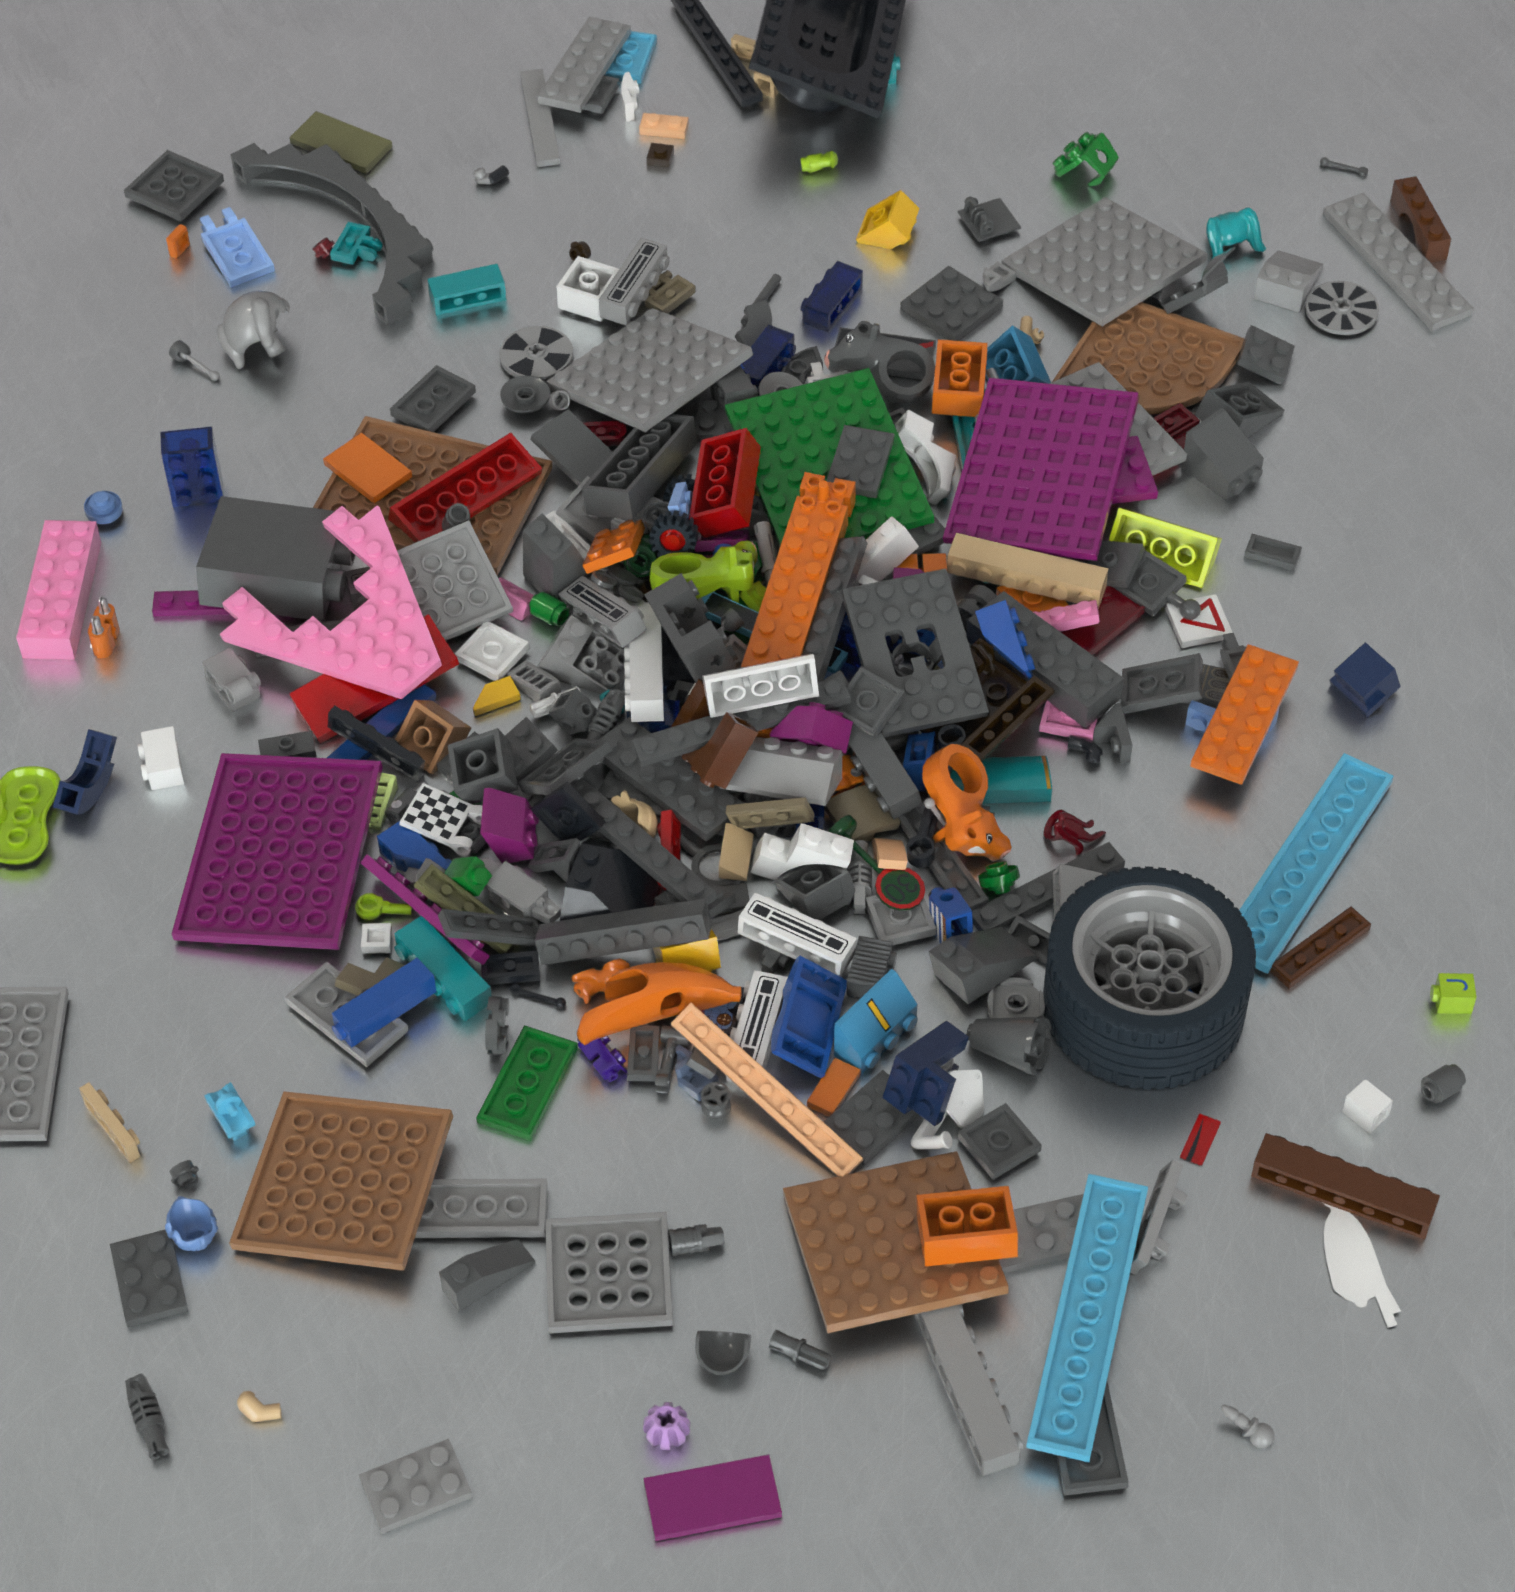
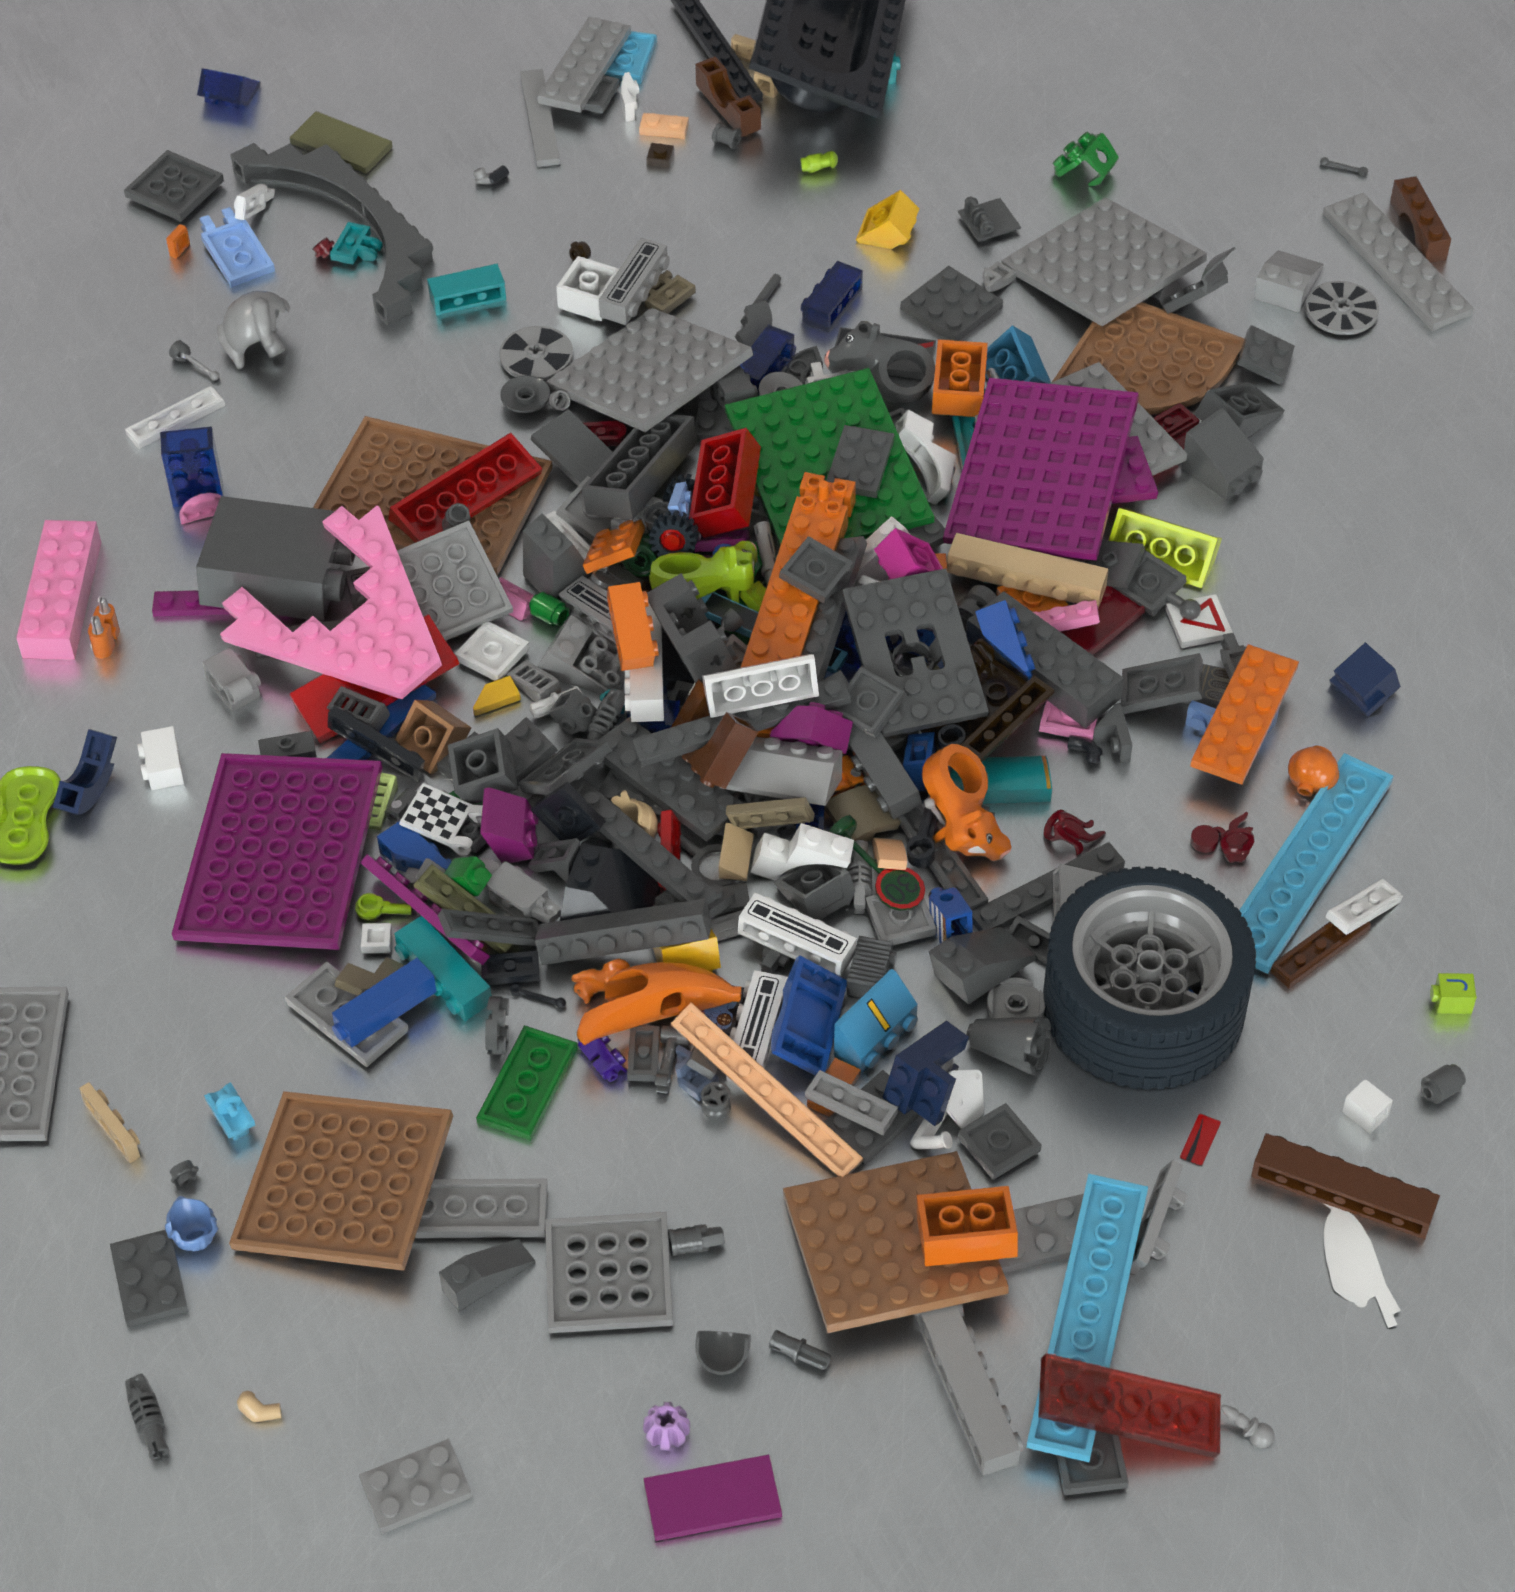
(103, 507): medium blue plate -> none
(175, 417): none -> white tile
(199, 507): none -> bright pink tile
(226, 87): none -> clear blue slope
(252, 201): none -> white hinge
(367, 468): orange tile -> none
(375, 715): none -> dark grey slope
(433, 399): dark grey plate -> none
(632, 626): none -> orange brick
(715, 85): none -> reddish brown arch
(726, 135): none -> dark grey bush
(816, 569): none -> dark grey plate
(851, 1102): none -> light grey plate
(905, 555): none -> dark pink slope
(999, 877): green plate -> none
(1026, 327): tan arm -> none
(1129, 1405): none -> clear red plate
(1204, 838): none -> dark red tile
(1234, 228): teal hair -> none
(1236, 845): none -> dark red piece
(1273, 552): dark grey tile -> none
(1313, 769): none -> orange plant
(1364, 906): none -> white tile

